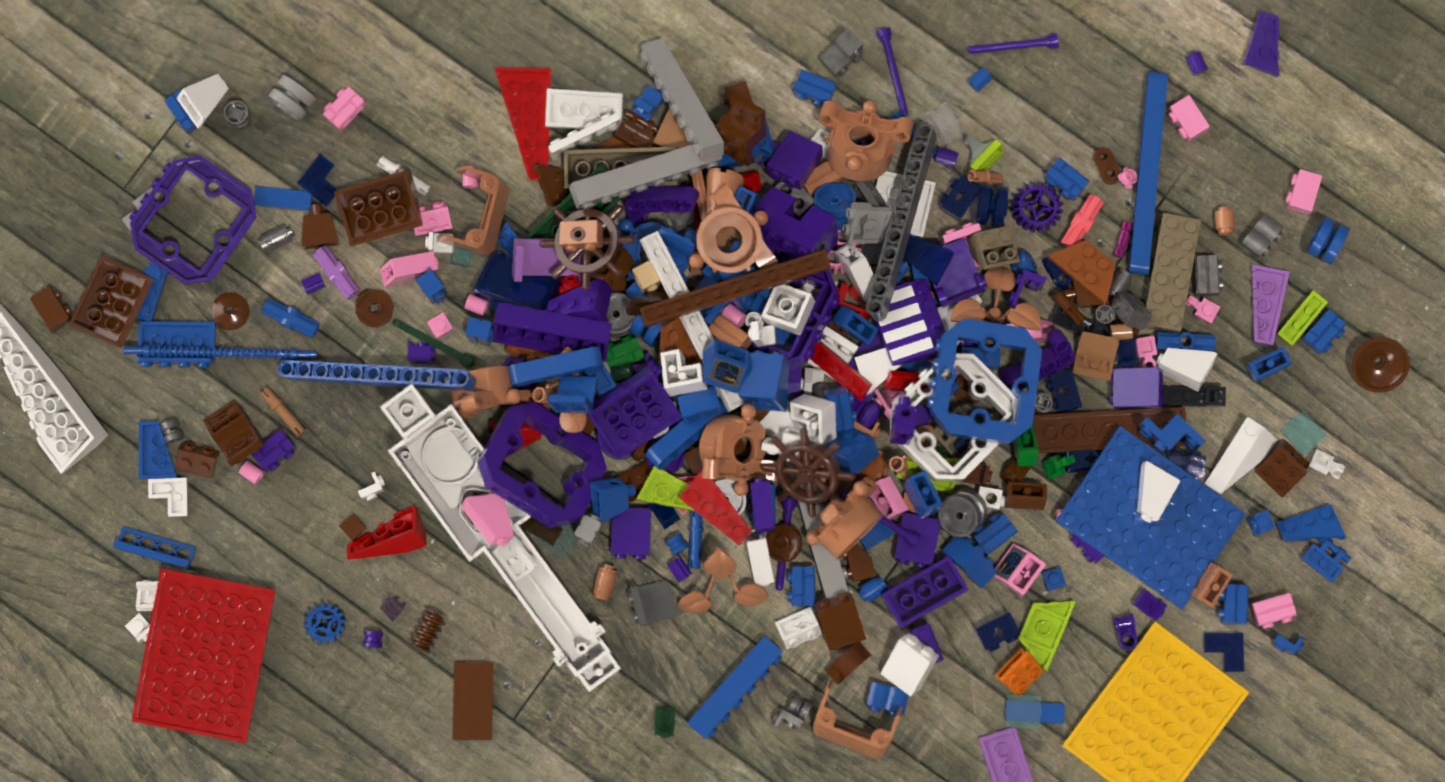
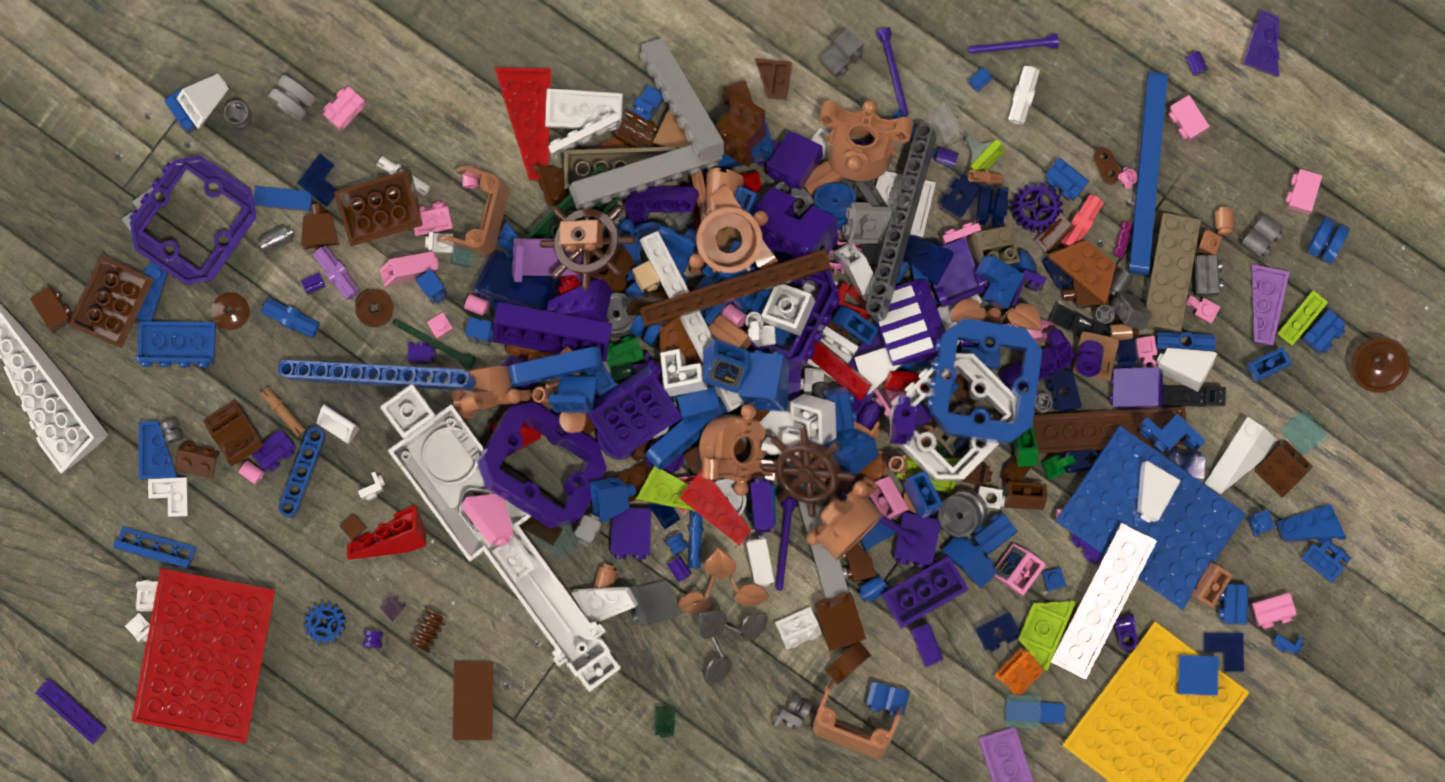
(71, 711): none -> dark purple plate
(146, 350): blue hose -> none
(302, 482): none -> blue beam
(337, 424): none -> white tile
(604, 602): none -> white wing
(713, 624): none -> flat silver plant
(731, 691): blue brick -> none
(775, 77): none -> reddish brown wing
(784, 548): reddish brown tile -> none
(802, 586): blue brick -> none
(814, 88): blue brick -> none
(909, 664): white brick -> none
(1003, 281): none -> blue brick
(1023, 95): none -> white piece
(1055, 234): none -> reddish brown tile
(1069, 308): reddish brown axle -> none
(1089, 358): none -> dark purple wheel
(1103, 600): none -> plate
(1149, 605): dark purple bracket -> none
(1198, 675): none -> blue tile
(1209, 243): none -> nougat bracket
(1324, 462): white plate -> none

